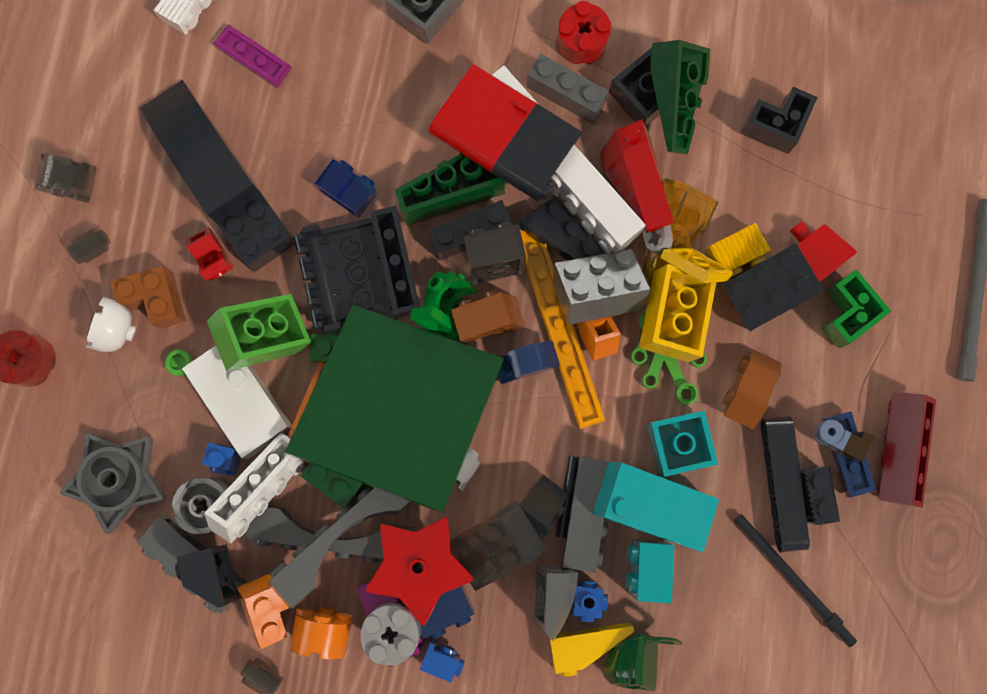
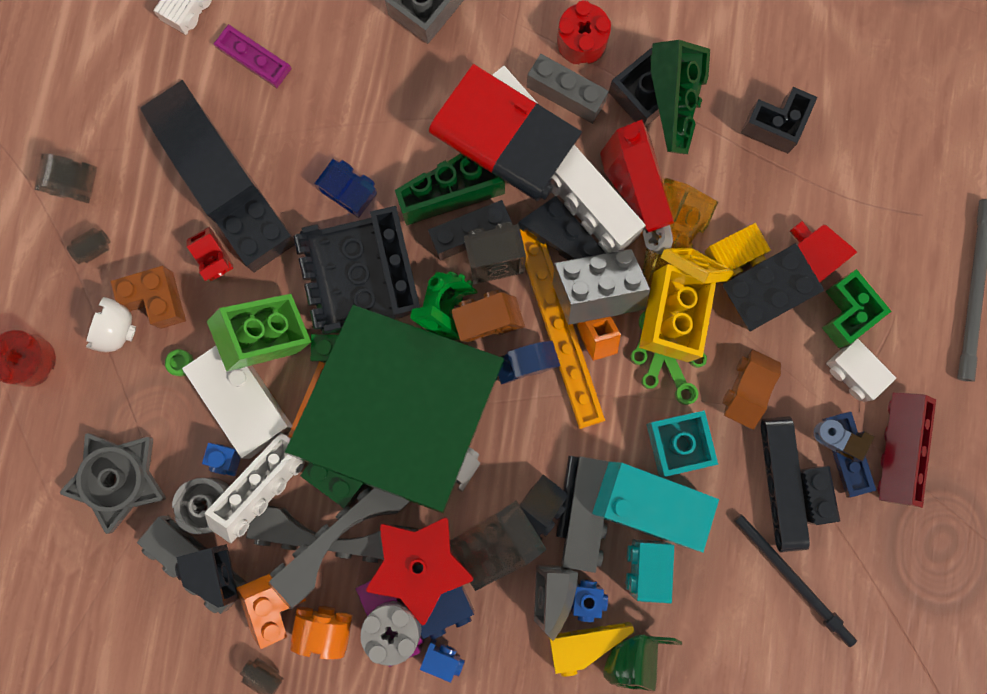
(860, 371): none -> white brick

